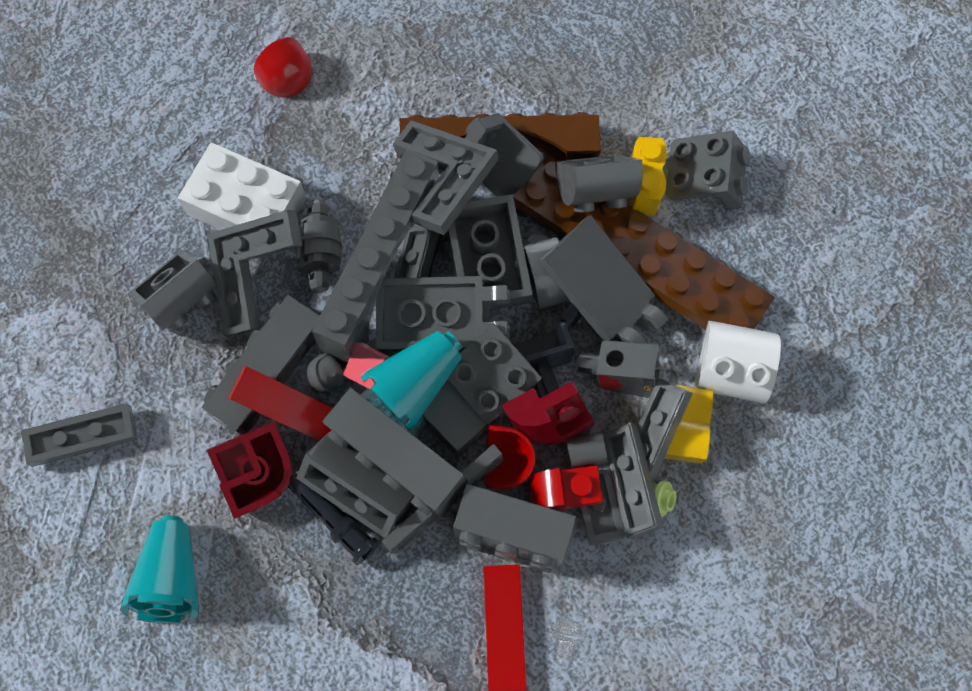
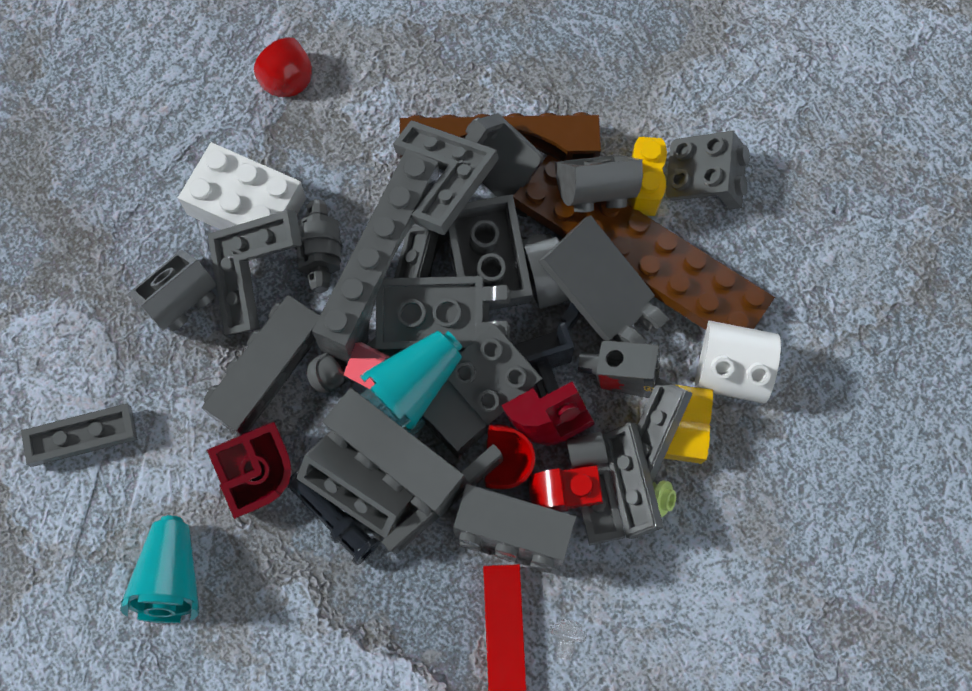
(280, 403): red tile -> none

